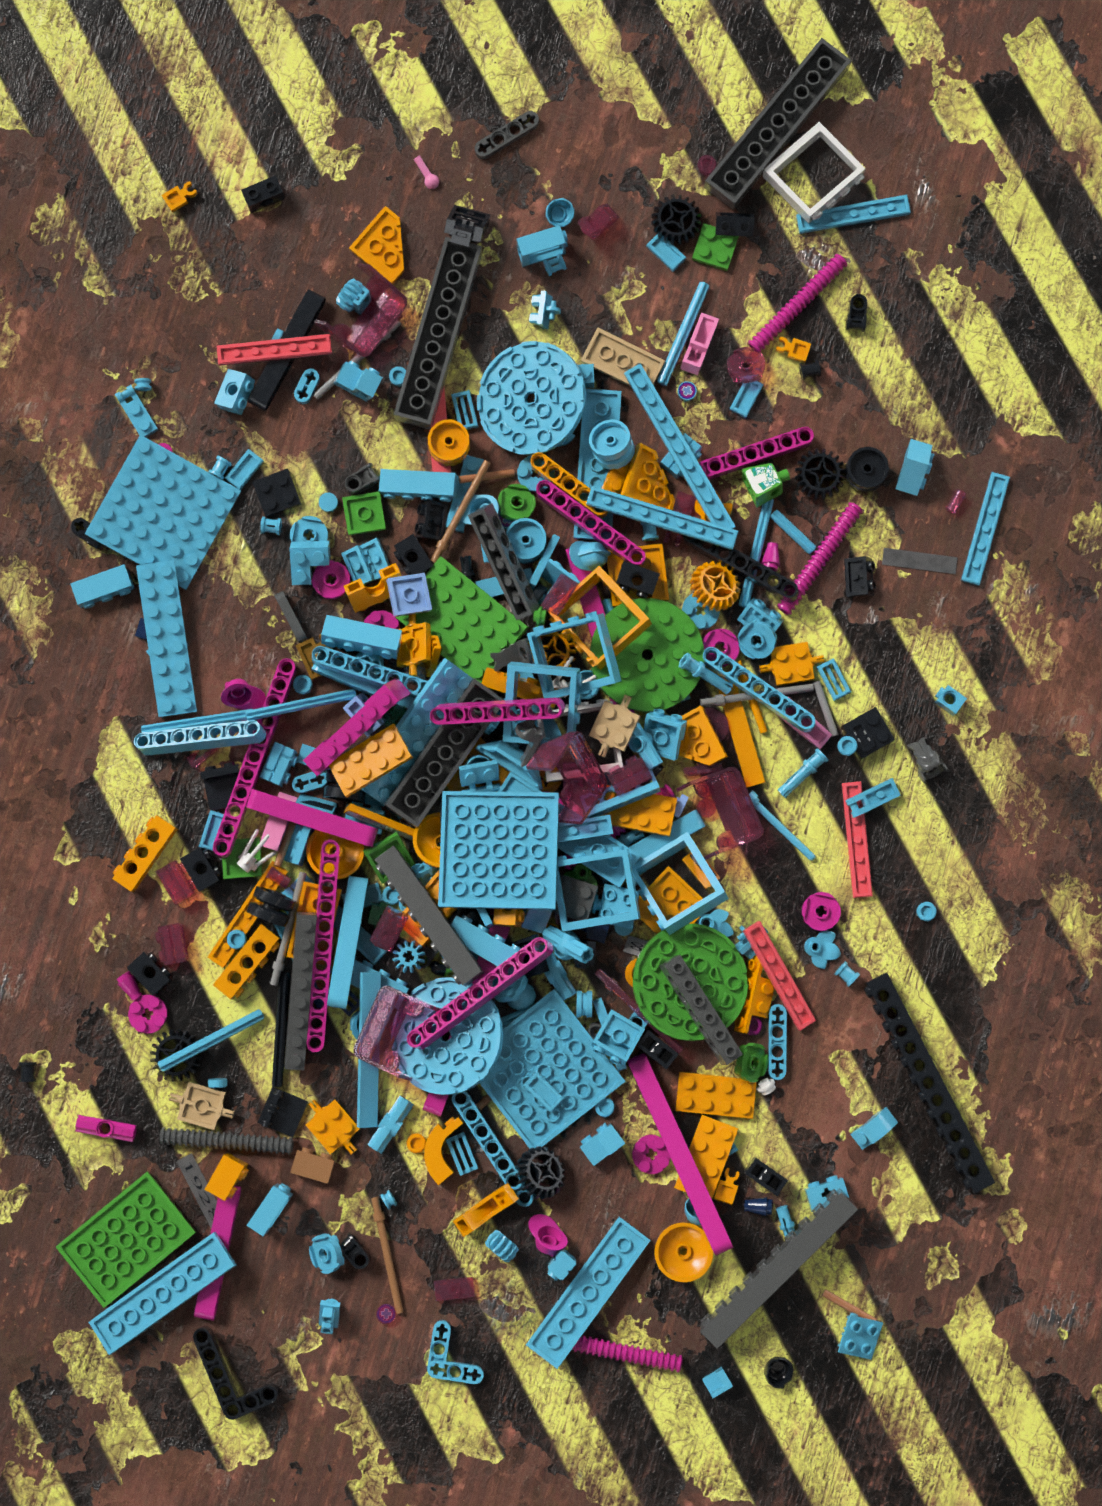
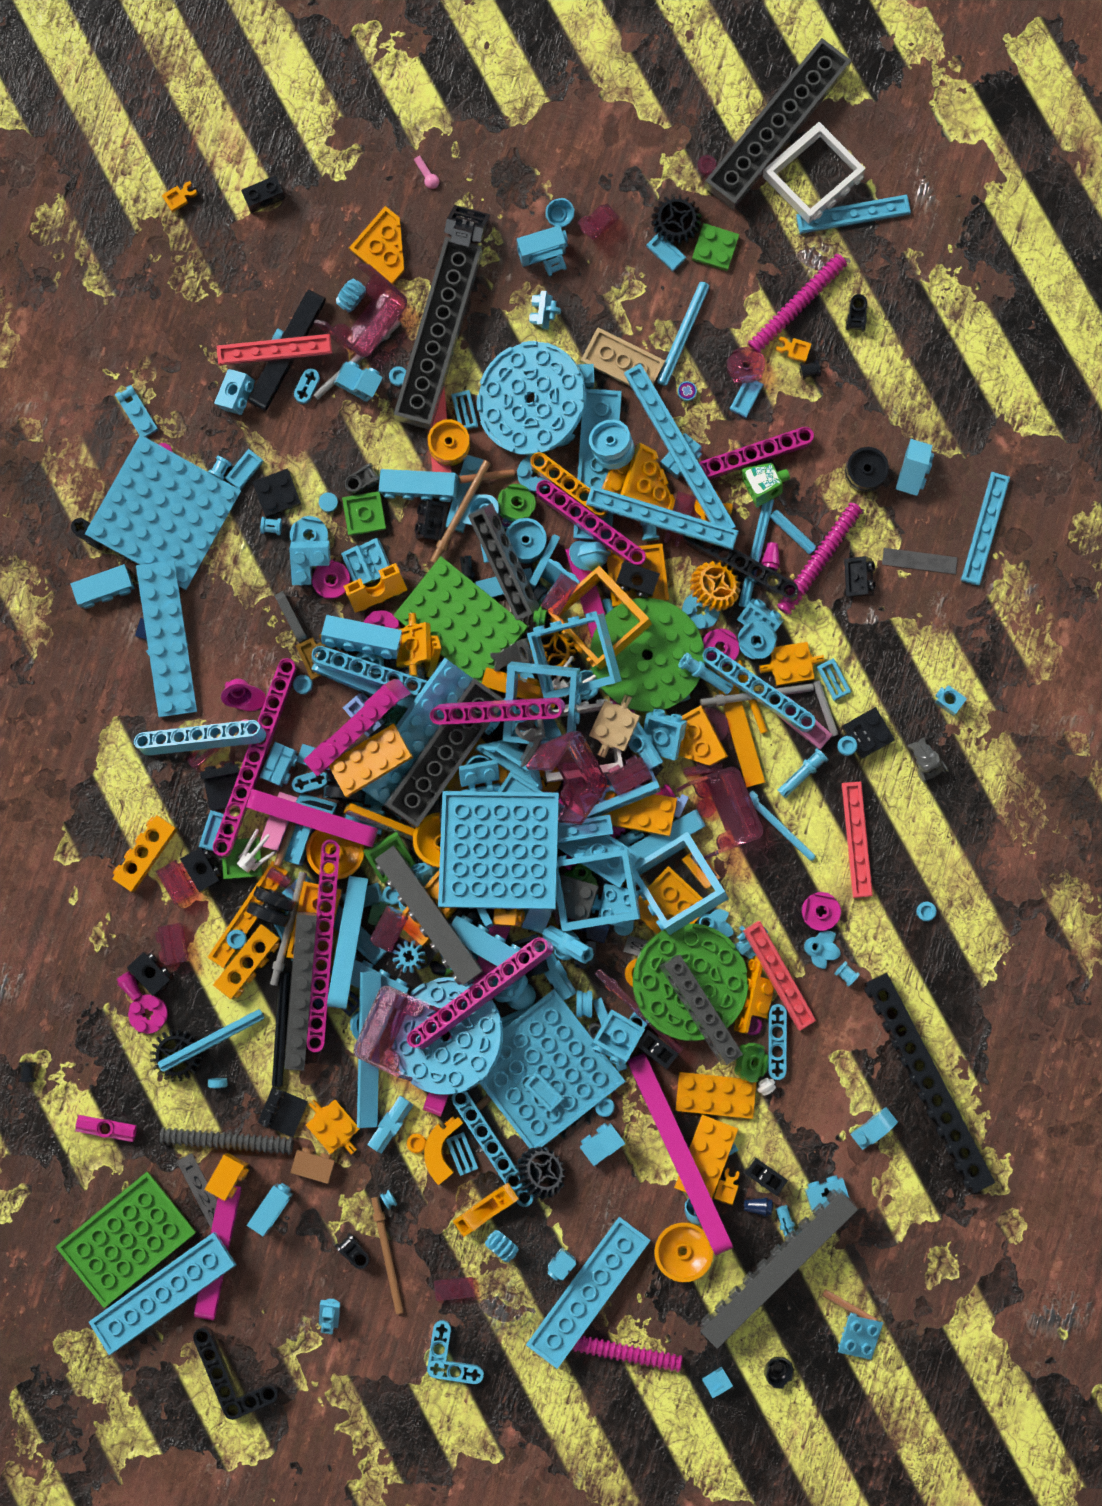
(142, 384): medium azure bush -> none
(201, 1105): tan plate -> none
(228, 717): medium azure axle -> none
(300, 704): medium azure axle -> none
(333, 1259): medium azure plate -> none
(360, 305): medium azure tile -> none
(386, 1313): clear pink tile -> none
(409, 594): light blue plate -> none
(411, 546): black brick -> none
(505, 133): dark grey beam -> none
(547, 1234): dark pink piece -> none
(644, 1163): dark pink plate -> none
(699, 344): bright pink slope -> none
(734, 224): black bracket -> none
(823, 458): black gear -> none
(873, 797): medium azure plate -> none
(956, 501): clear pink pin -> none

